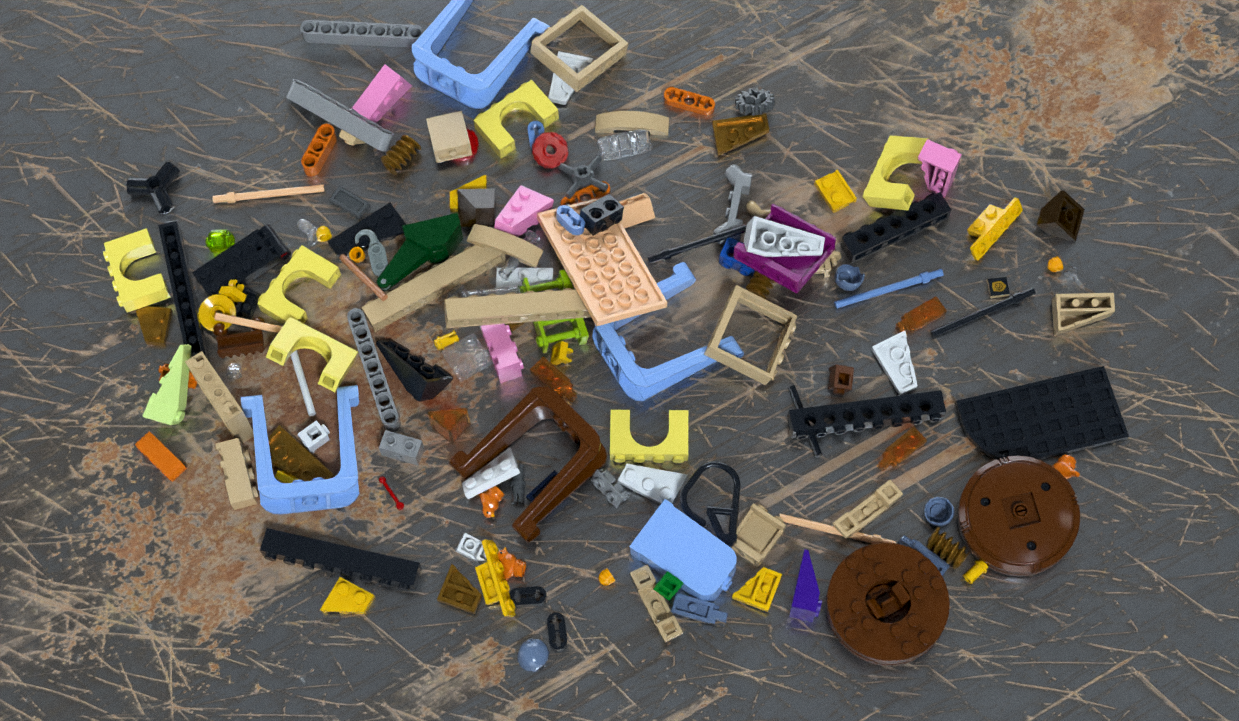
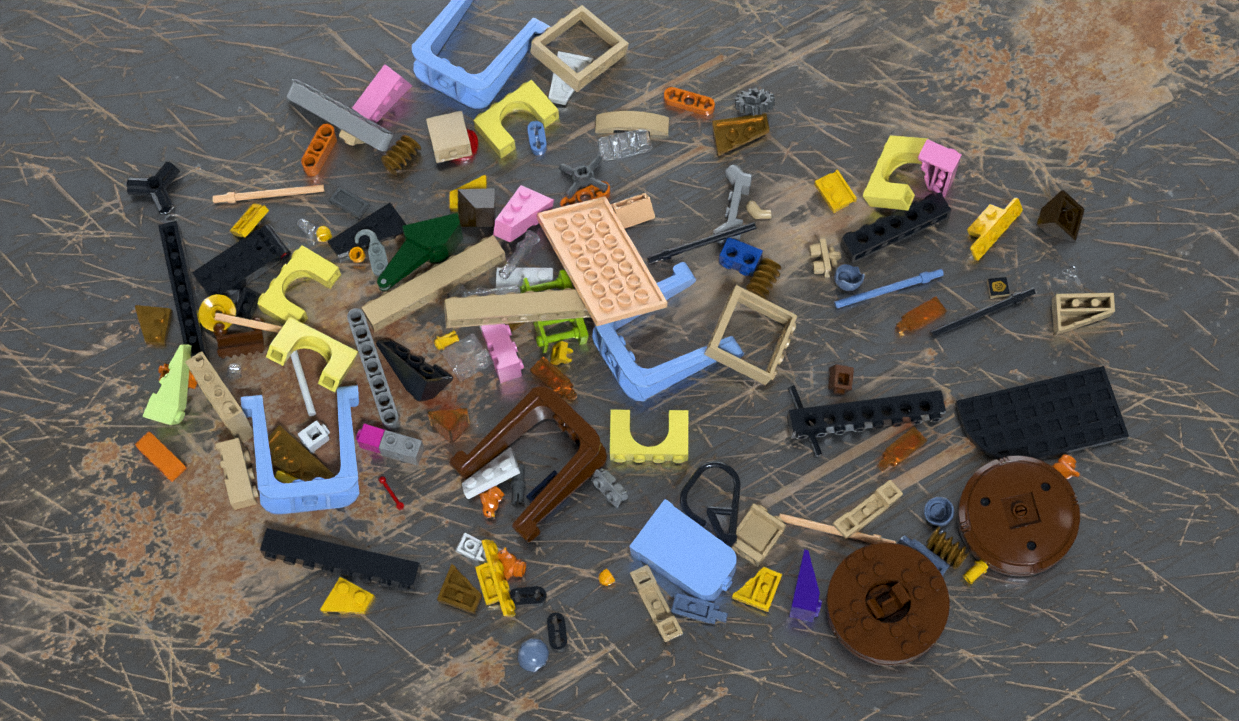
(121, 254): light yellow arch -> none
(219, 240): clear neon green head -> none
(233, 292): yellow tile -> none
(249, 220): none -> yellow plate
(354, 29): light grey beam -> none
(363, 277): nougat bar -> none
(370, 438): none -> dark pink brick
(505, 243): tan slope -> none
(541, 155): red tile -> none
(572, 219): medium blue beam -> none
(602, 214): black brick -> none
(652, 482): white wing -> none
(668, 586): green slope -> none
(777, 240): white wedge -> none
(788, 271): magenta panel -> none
(896, 362): white wing -> none
(1055, 264): light orange hinge -> none

